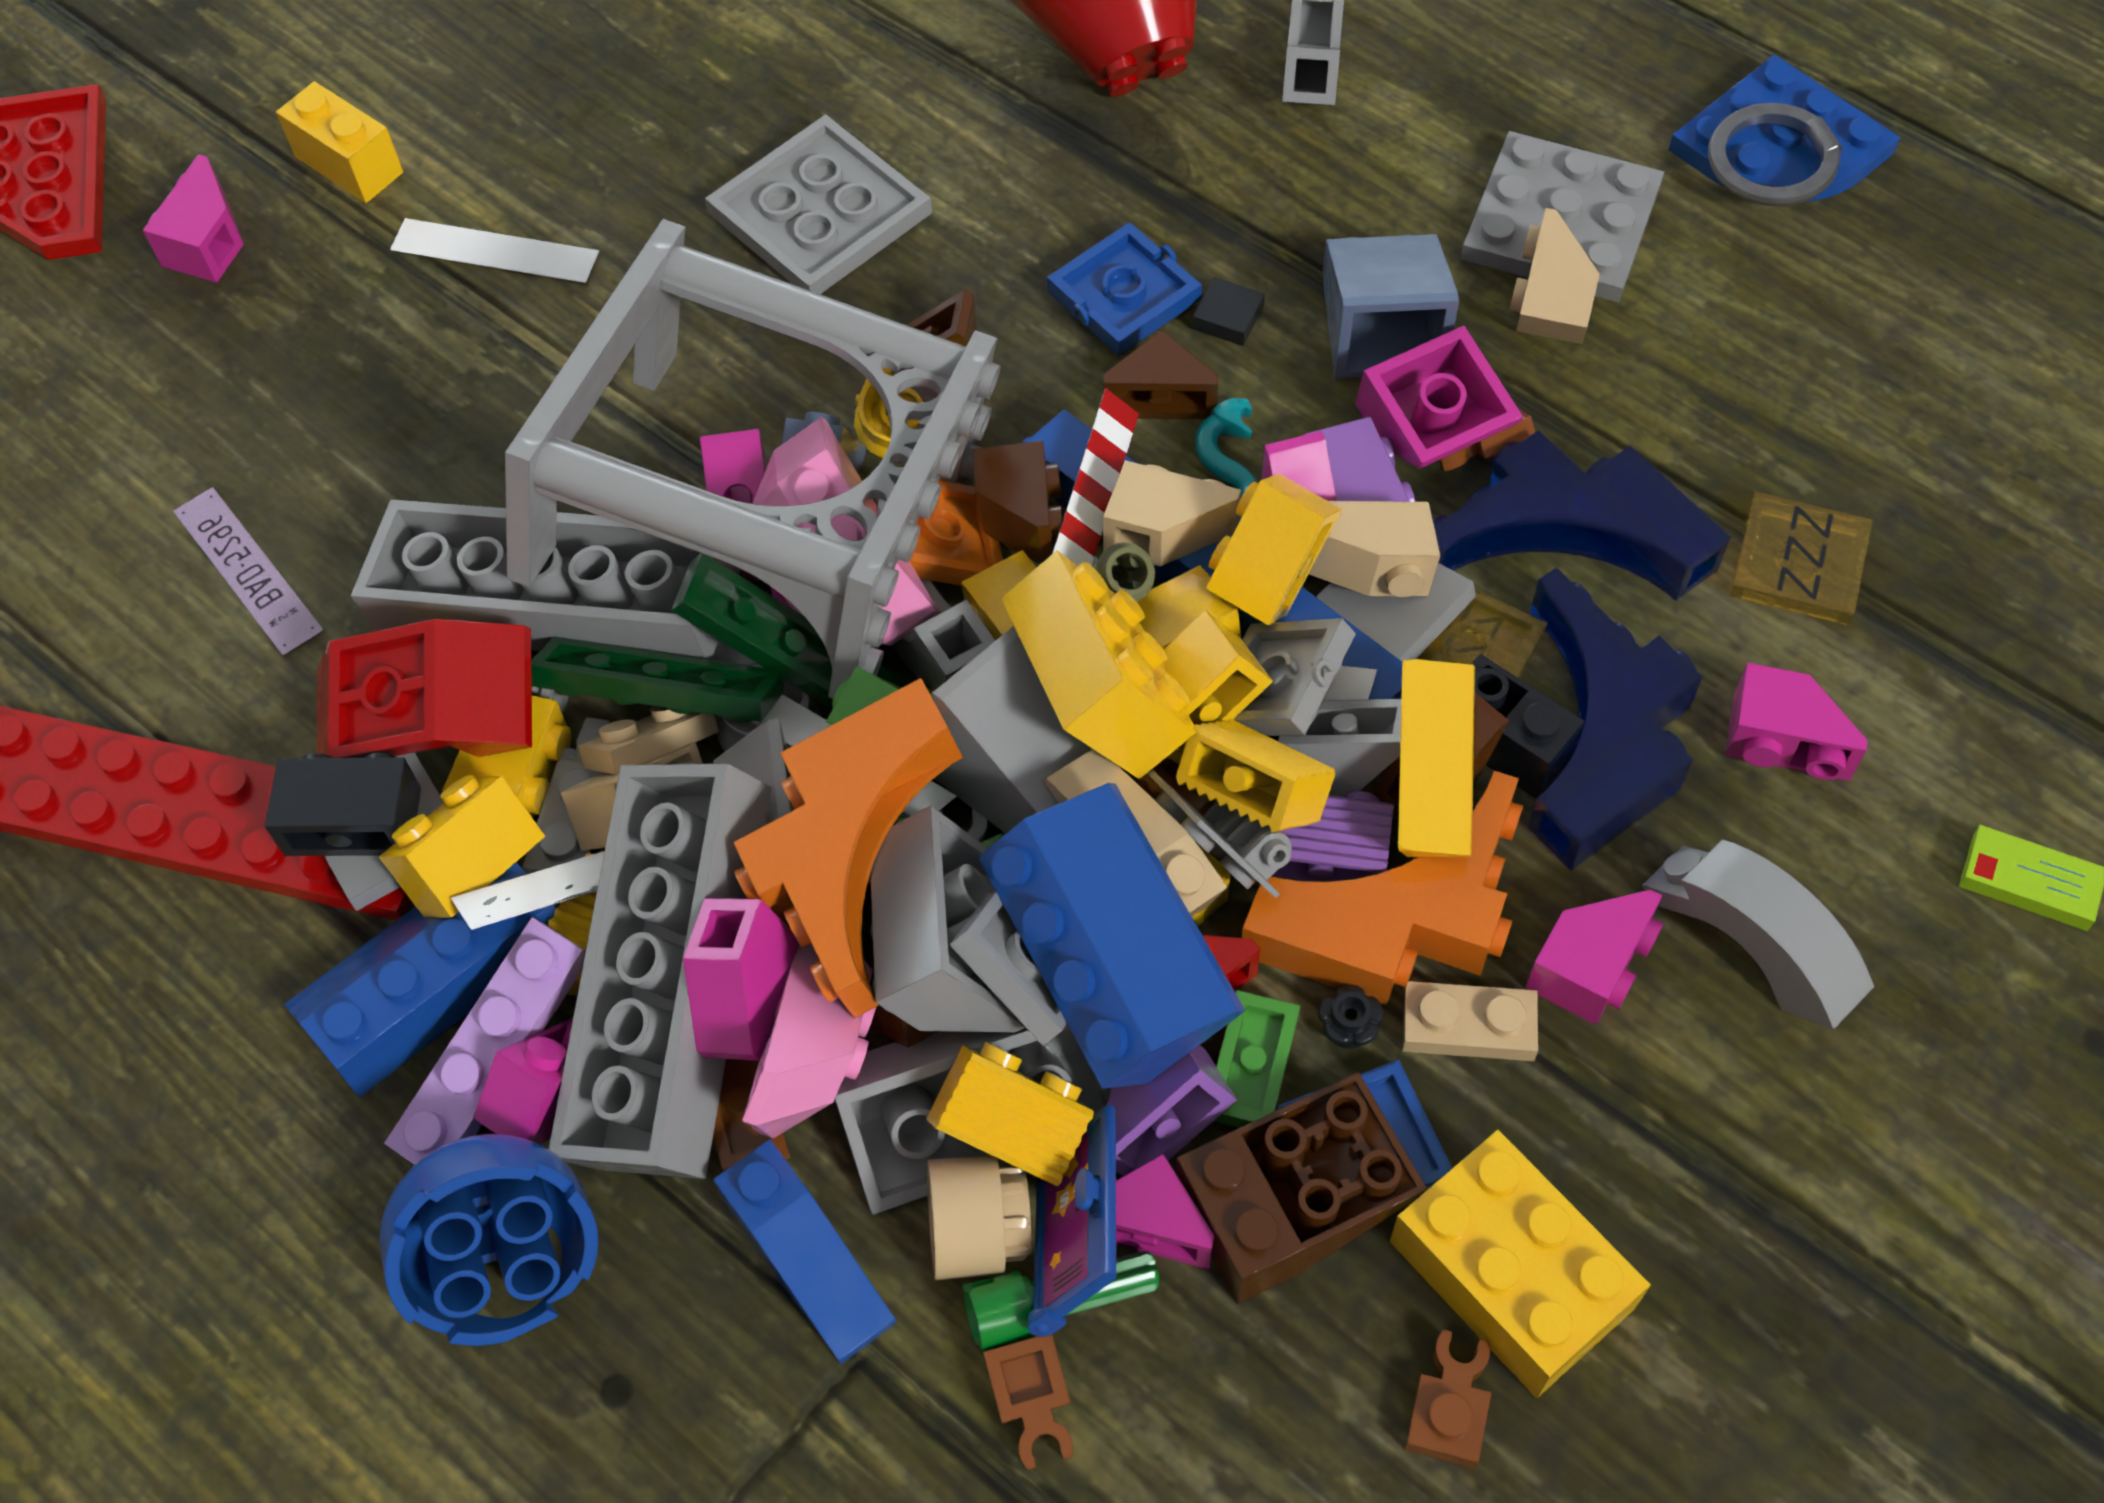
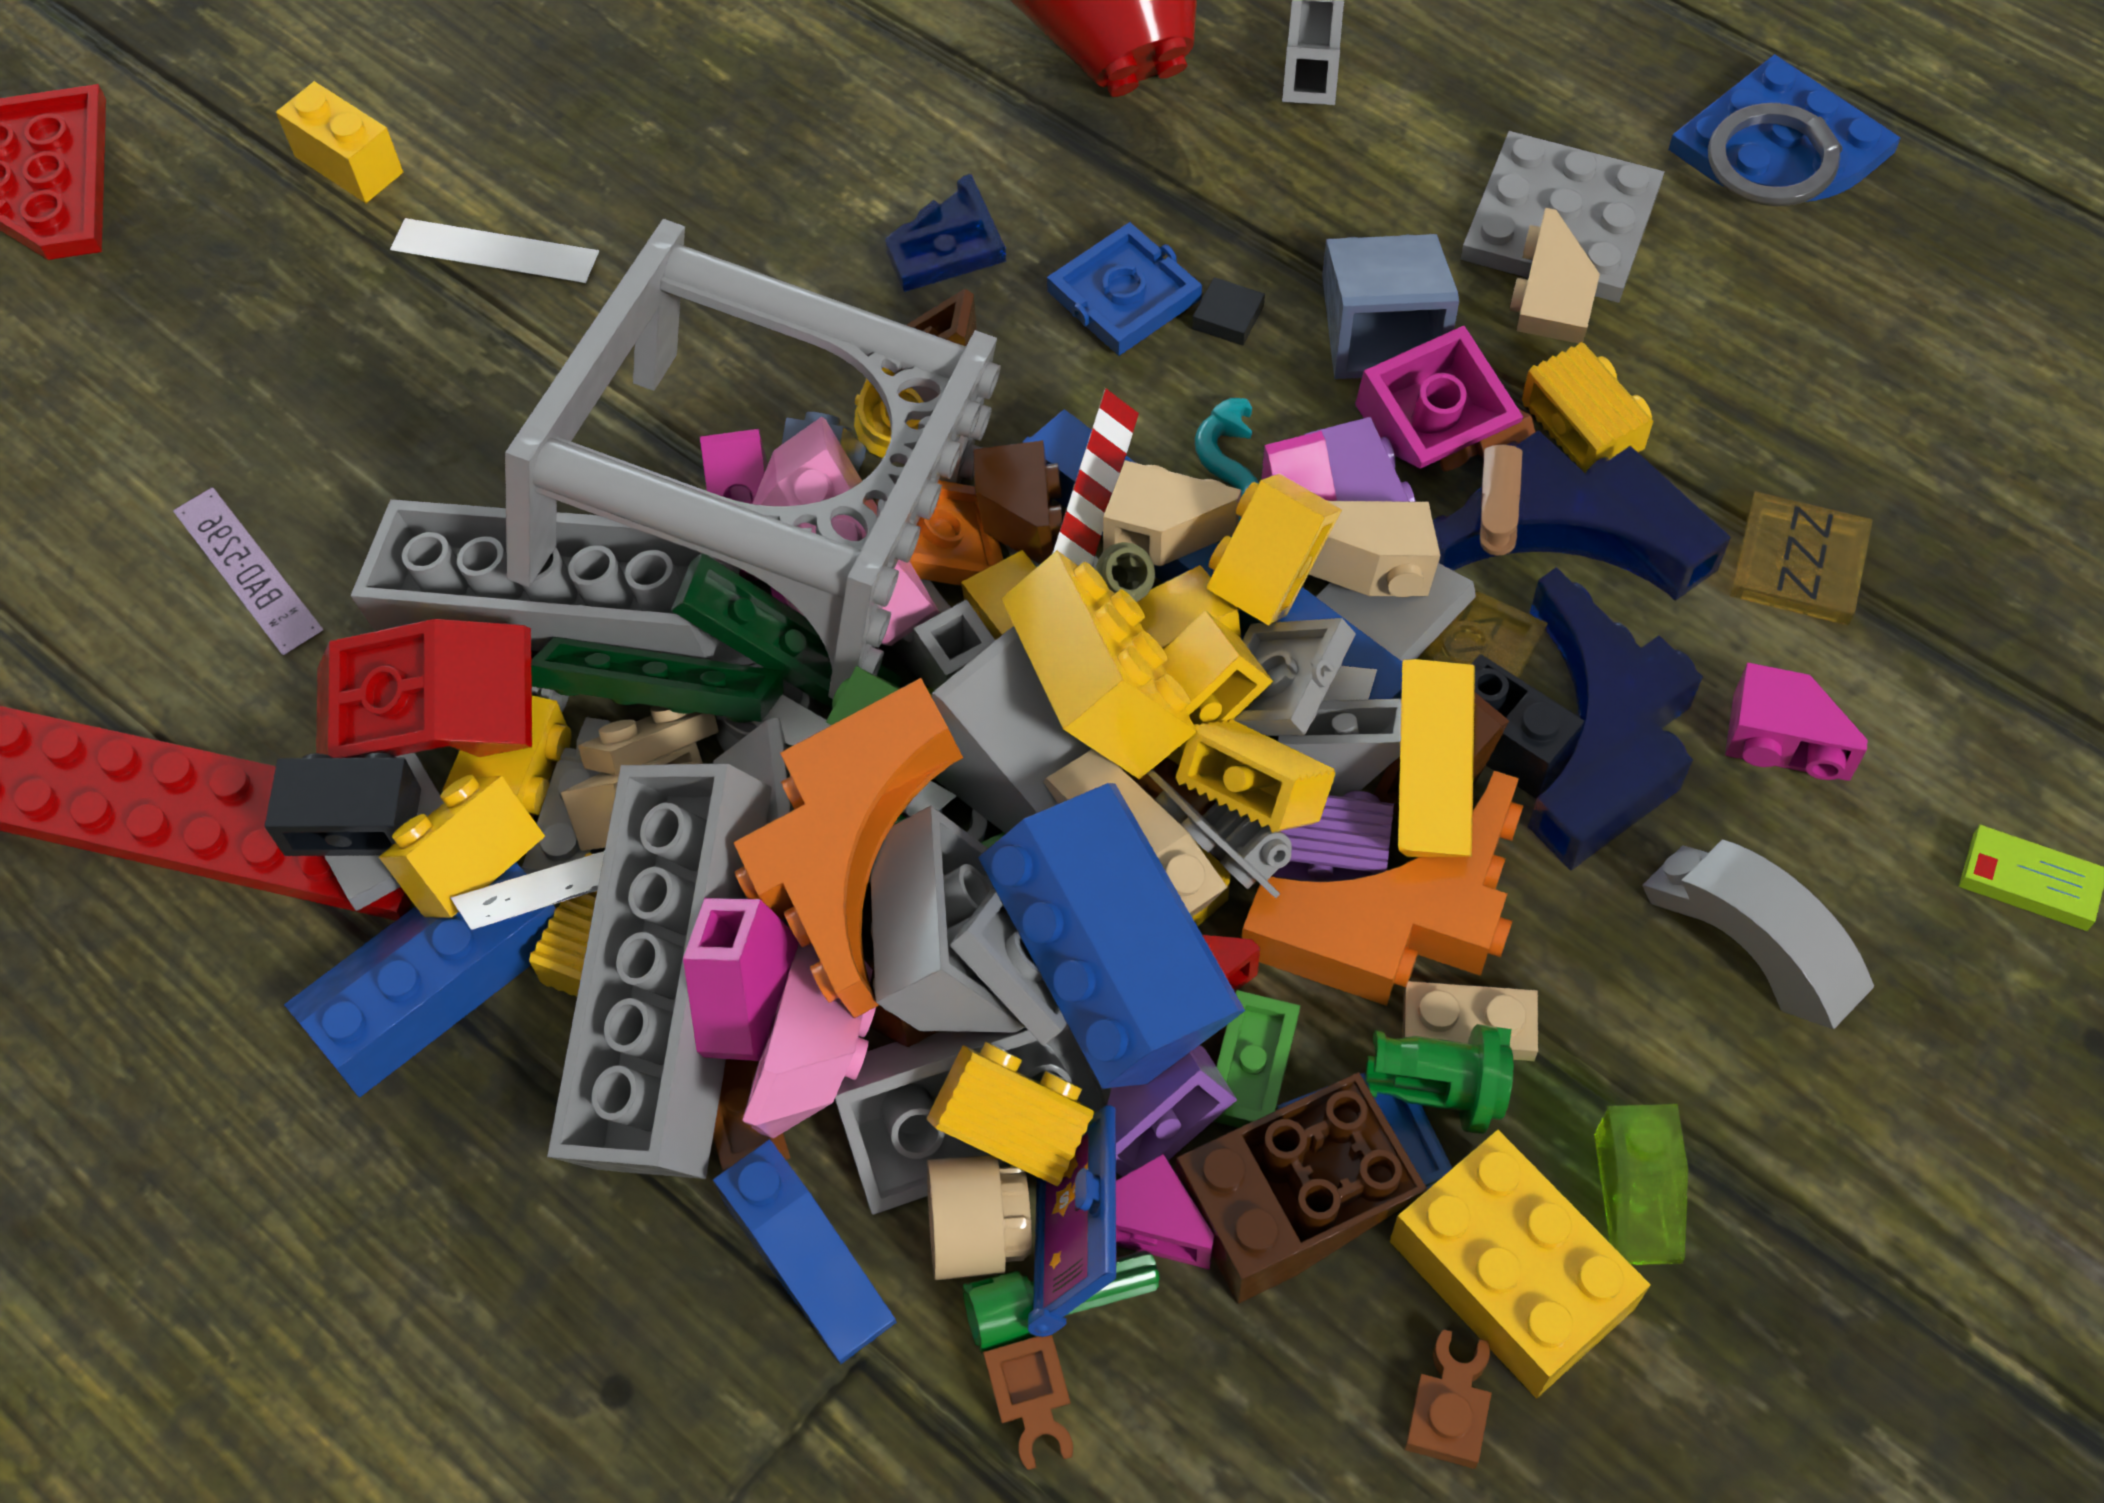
(195, 225): dark pink slope -> none
(478, 1206): blue cylinder -> none
(509, 1010): lavender plate -> none
(525, 1085): dark pink slope -> none
(819, 206): light grey plate -> none
(946, 239): none -> clear blue wing
(1164, 381): reddish brown slope -> none
(1346, 1032): black plate -> none
(1447, 1073): none -> green piece
(1500, 498): none -> medium nougat bar
(1586, 406): none -> yellow brick
(1590, 950): dark pink slope -> none
(1644, 1182): none -> clear neon green slope

